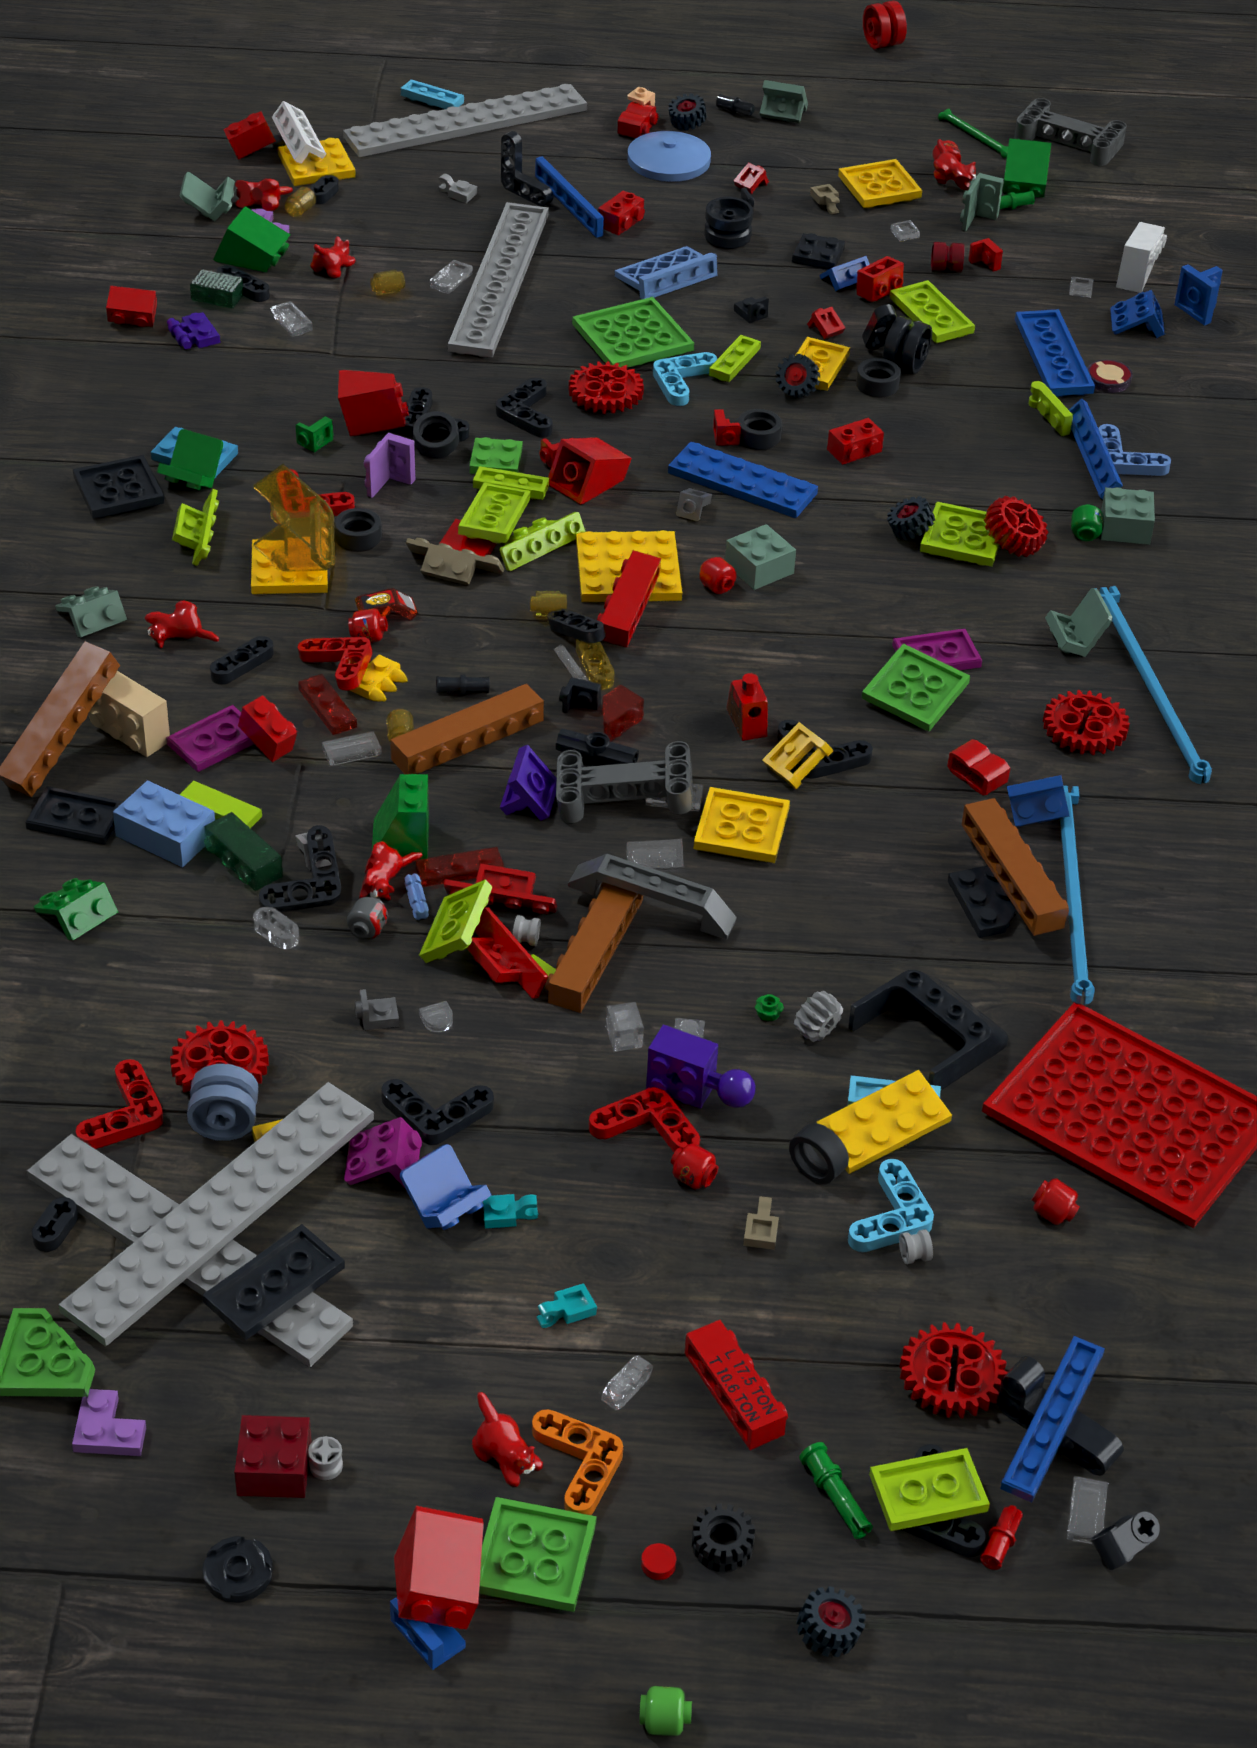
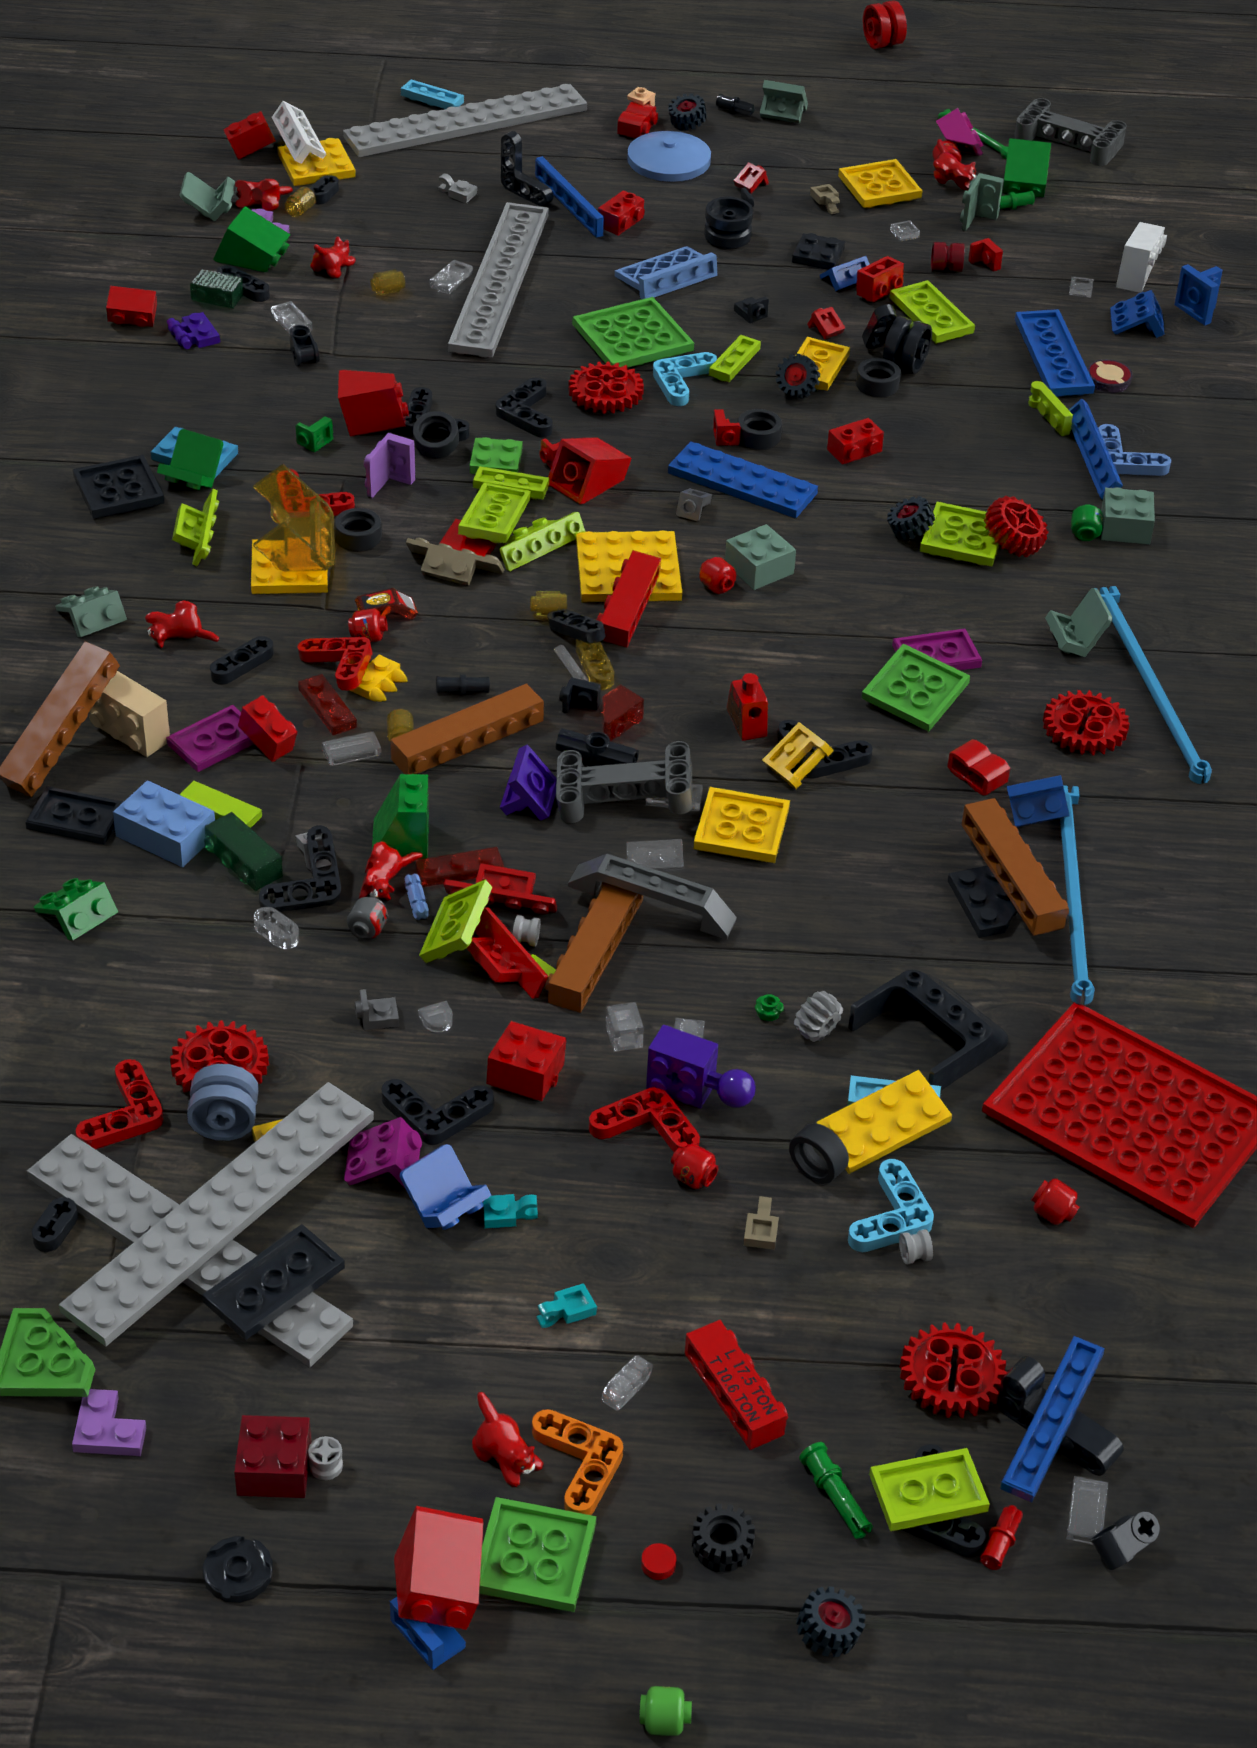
(303, 345): none -> black piece
(526, 1061): none -> red brick
(957, 128): none -> dark pink slope

